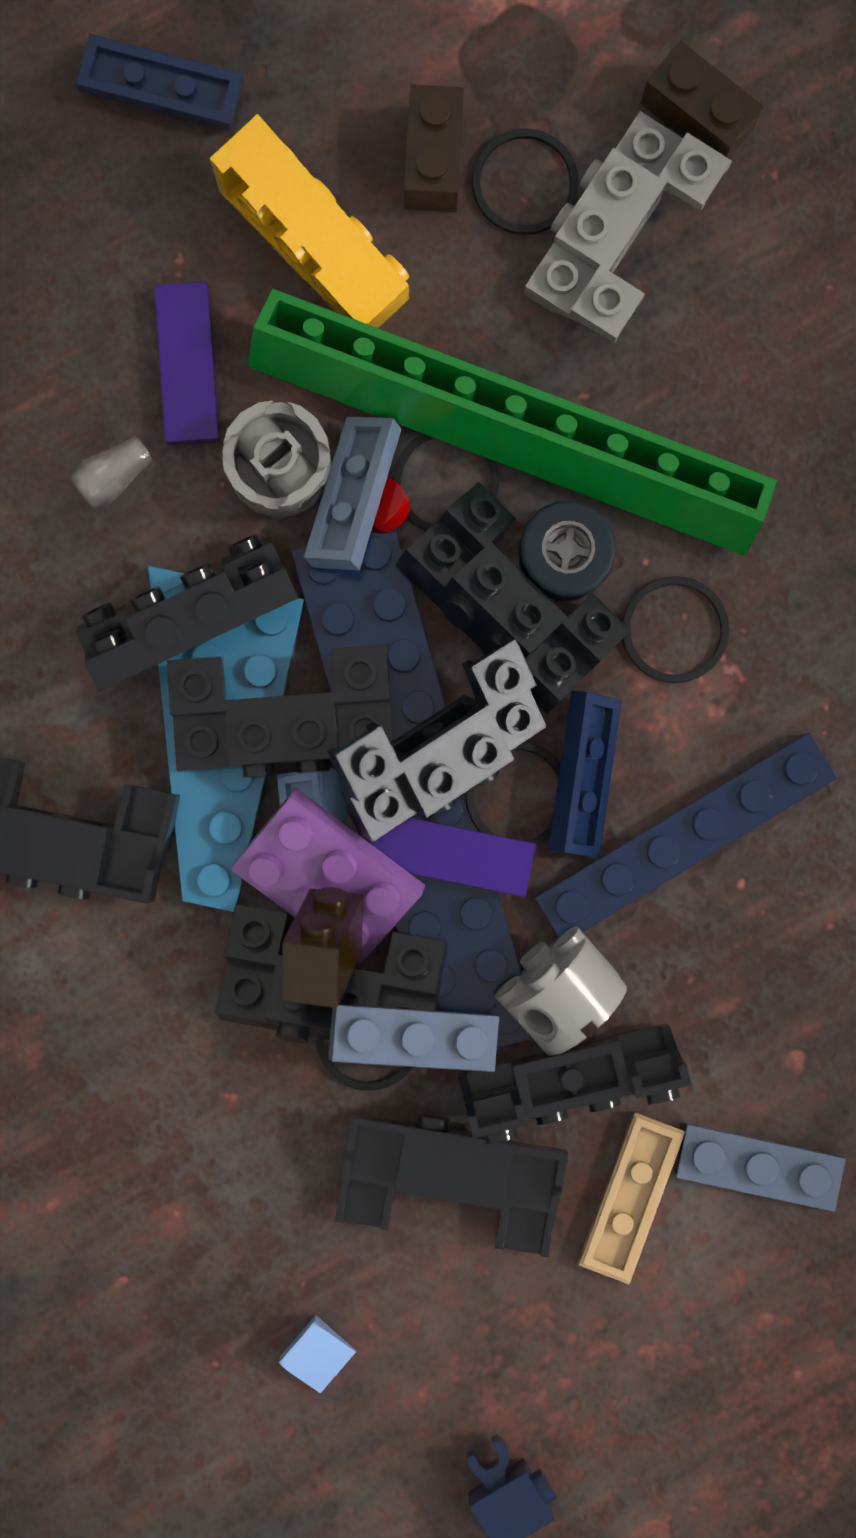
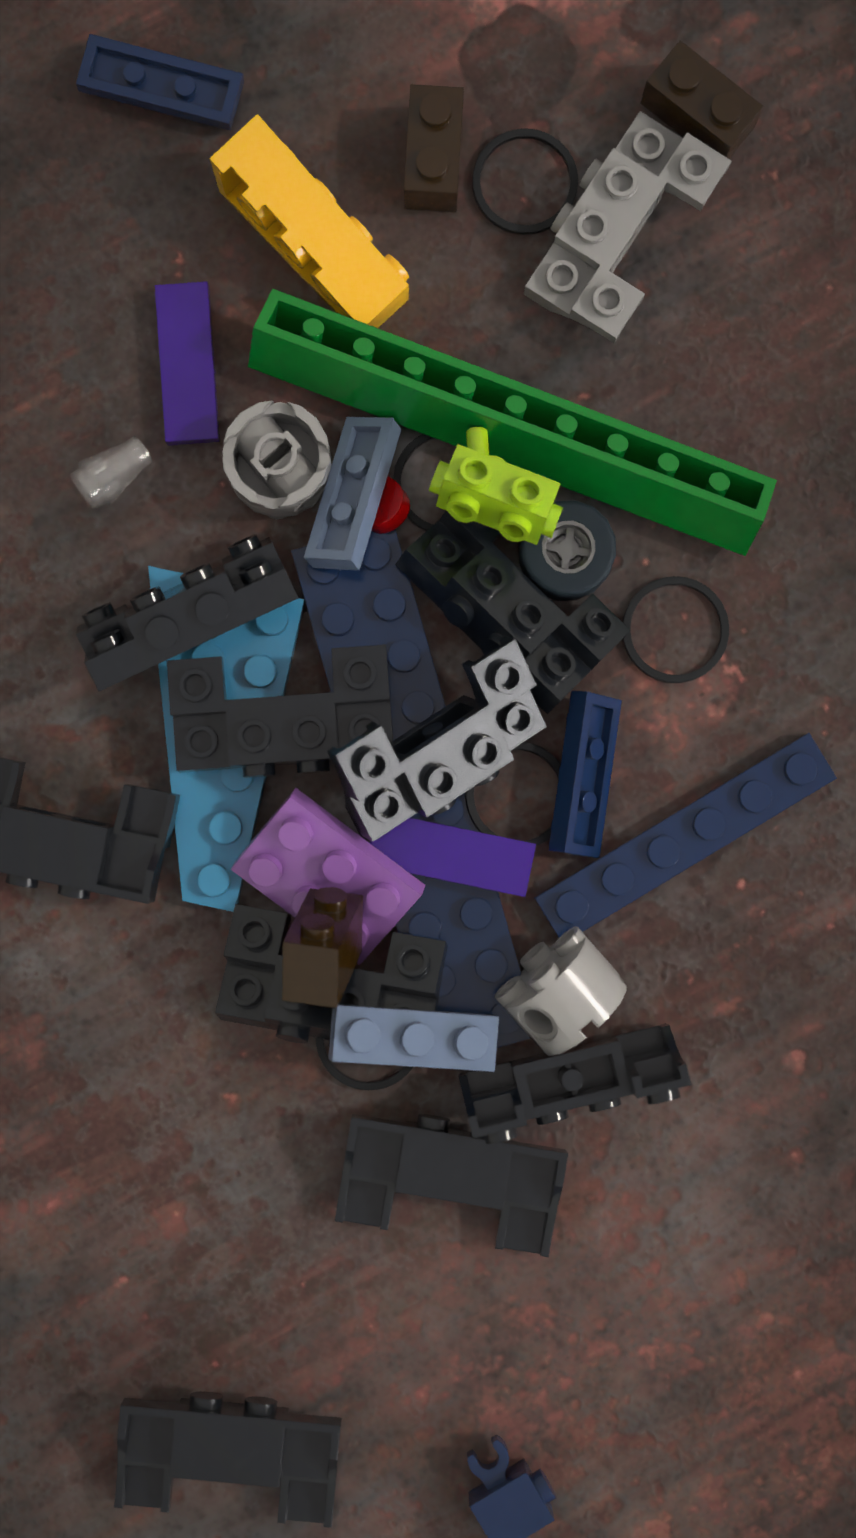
(228, 1445): none -> black bracket
(316, 1354): light blue slope -> none
(320, 787): light blue slope -> none
(495, 492): none -> lime brick
(631, 1197): tan tile -> none
(760, 1167): sand blue plate -> none

